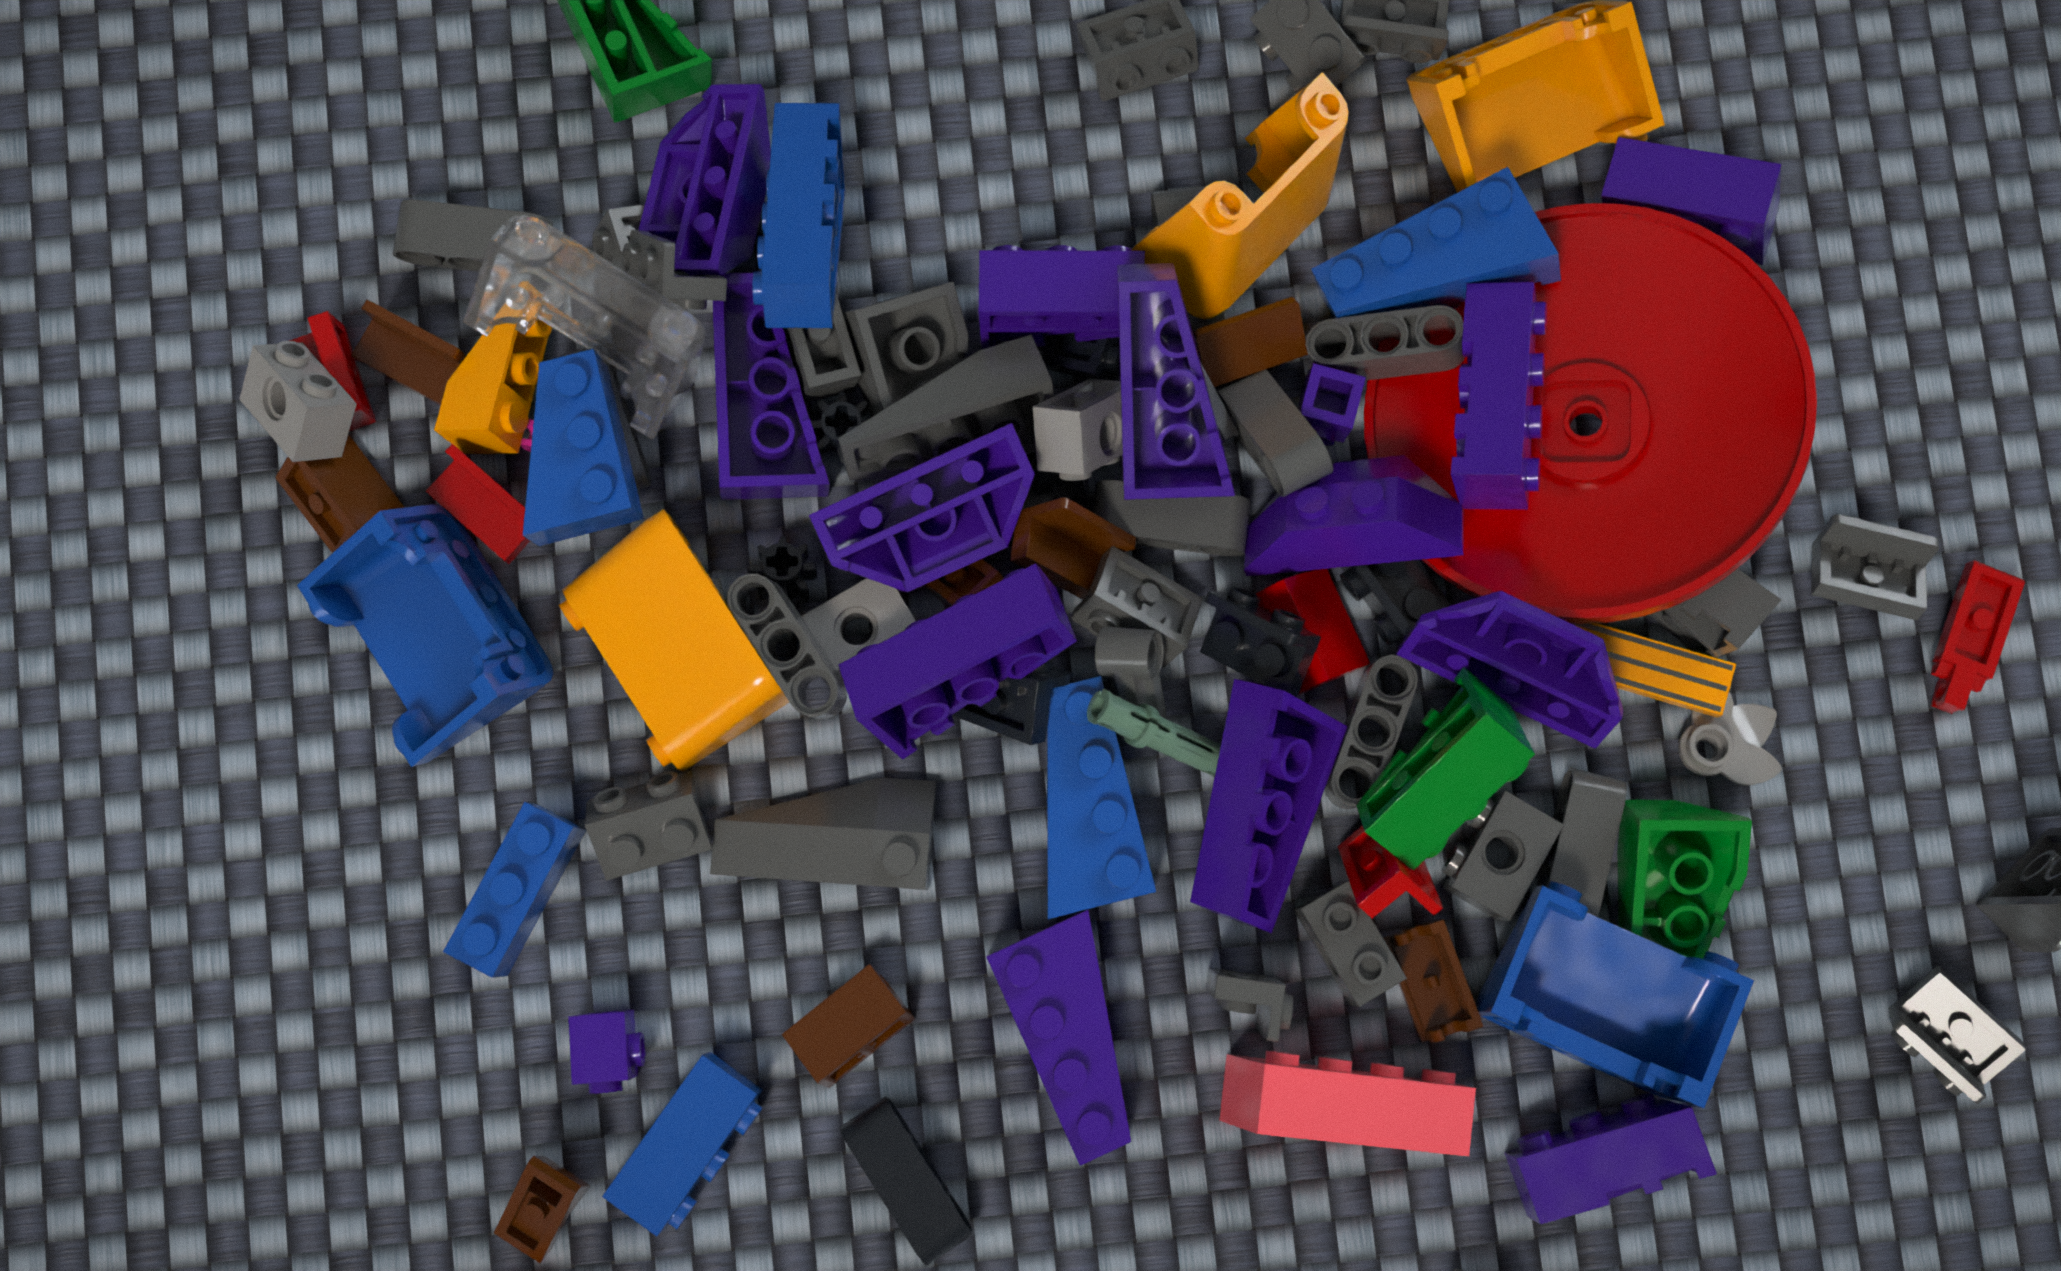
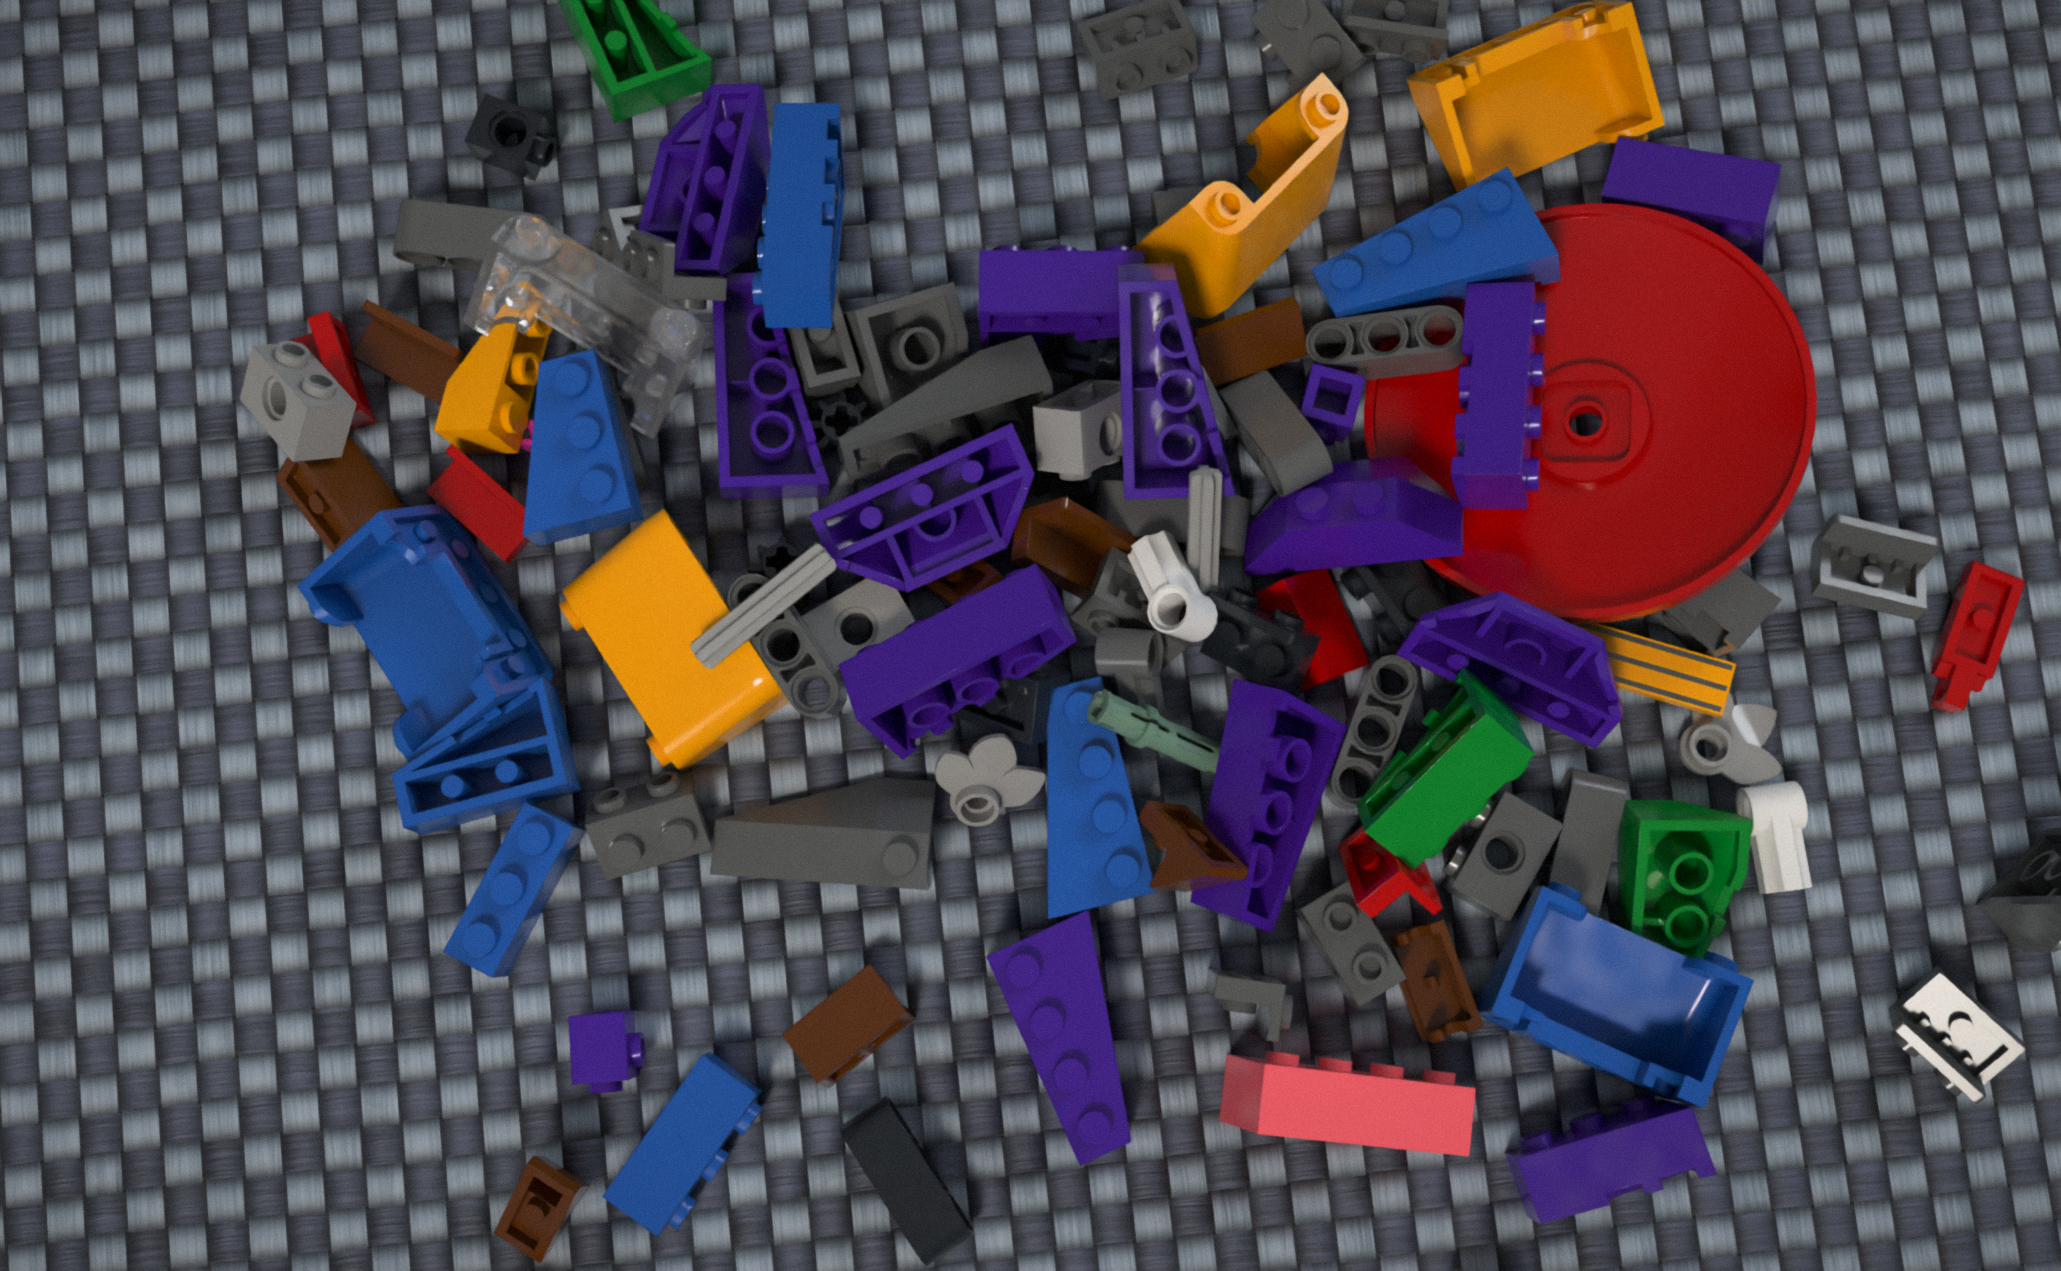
(492, 766): none -> blue wedge
(499, 120): none -> black brick
(763, 606): none -> light grey axle
(987, 779): none -> light grey plate
(1171, 586): none -> white piece
(1193, 851): none -> reddish brown slope
(1204, 527): none -> light grey axle
(1776, 834): none -> white piece

